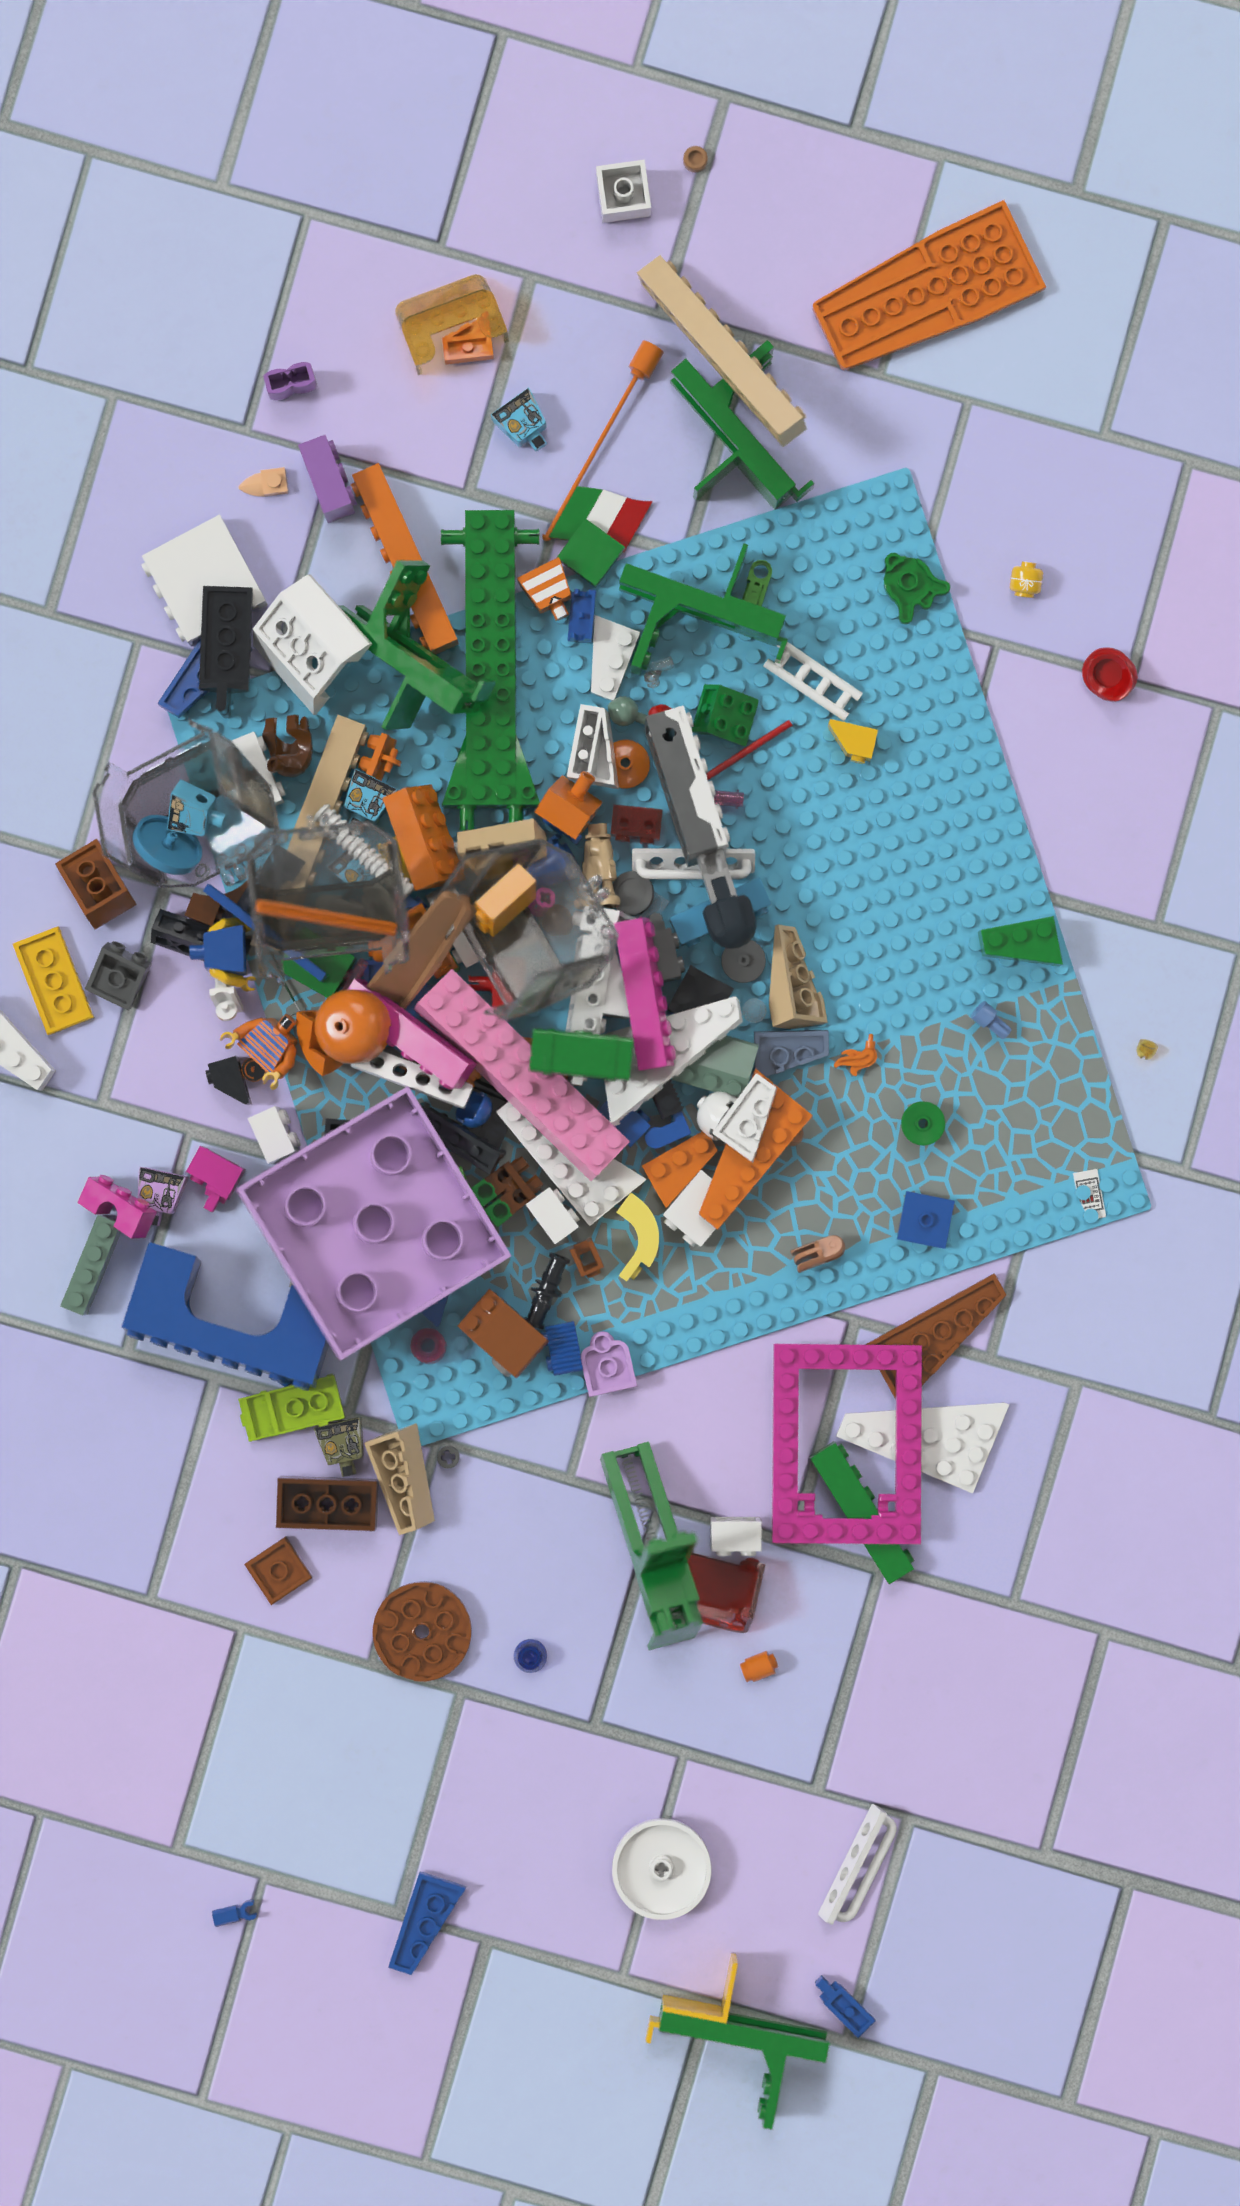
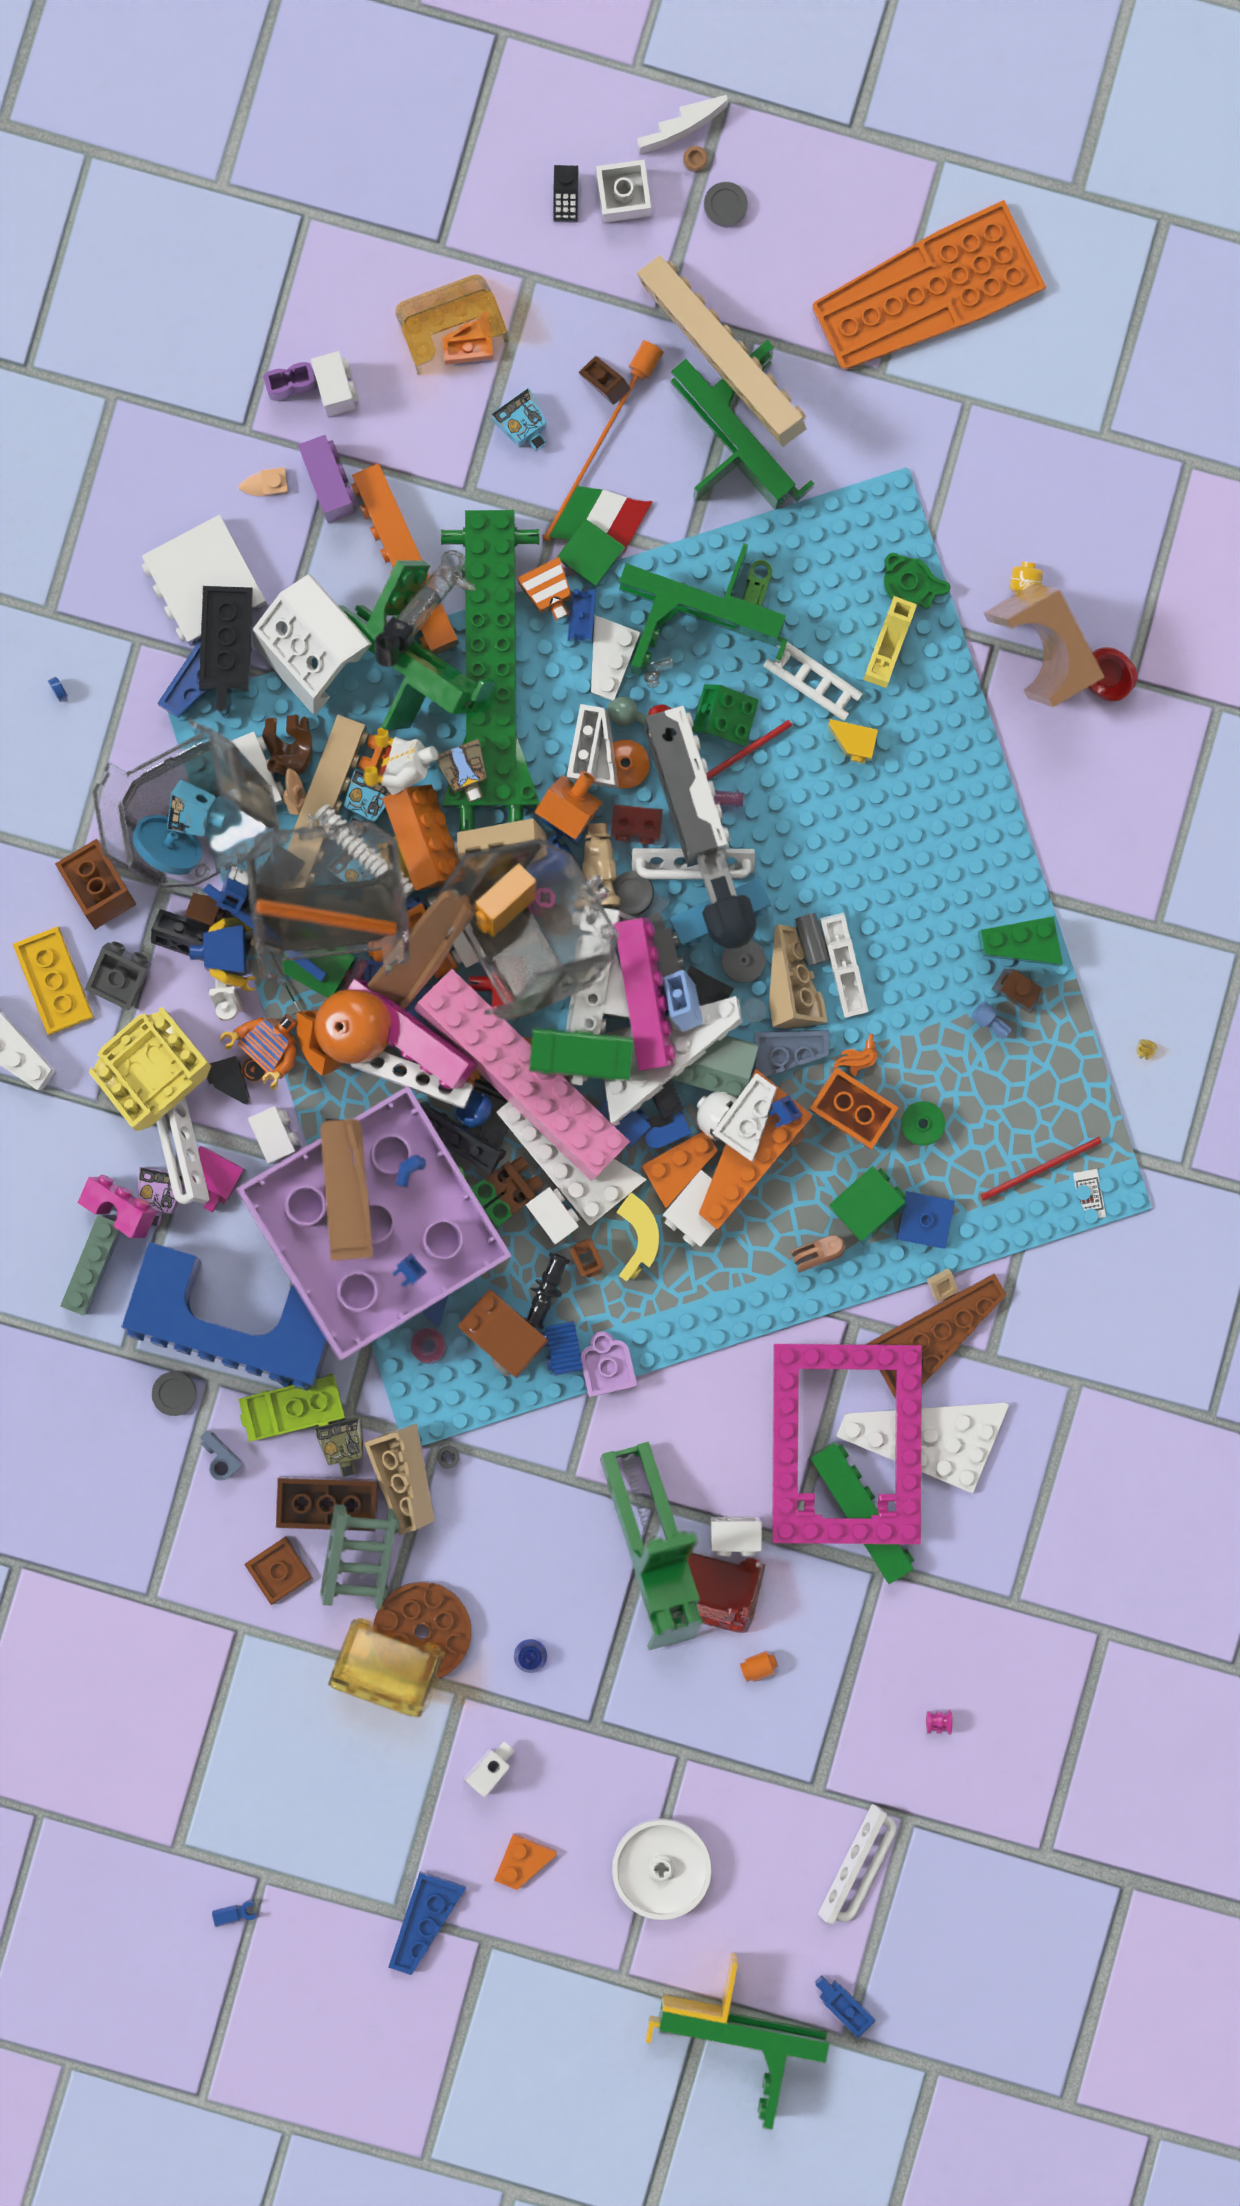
(57, 689): none -> blue tile
(149, 1068): none -> light yellow wedge
(174, 1393): none -> dark grey piece
(197, 1190): none -> white piece
(224, 1454): none -> sand blue plate
(234, 886): none -> blue leg
(294, 794): none -> light nougat plate
(332, 379): none -> white brick
(338, 1543): none -> sand green fence
(346, 1190): none -> medium nougat piece
(386, 1670): none -> clear yellow windscreen
(400, 631): none -> clear piece
(403, 763): none -> white torso
(407, 1167): none -> blue arm
(410, 1269): none -> blue tile
(464, 769): none -> torso
(481, 1778): none -> white torso
(522, 1861): none -> orange wing
(565, 193): none -> black slope
(605, 380): none -> reddish brown slope
(682, 1000): none -> light blue brick
(690, 119): none -> white slope
(725, 204): none -> dark grey piece
(786, 1111): none -> blue tile
(812, 939): none -> dark grey piece
(844, 965): none -> white slope
(853, 1108): none -> orange brick
(869, 1204): none -> green brick
(889, 642): none -> light yellow arch
(939, 1722): none -> dark pink bush
(942, 1285): none -> tan plate
(1018, 989): none -> reddish brown torso
(1029, 1174): none -> red axle
(1067, 657): none -> medium nougat piece

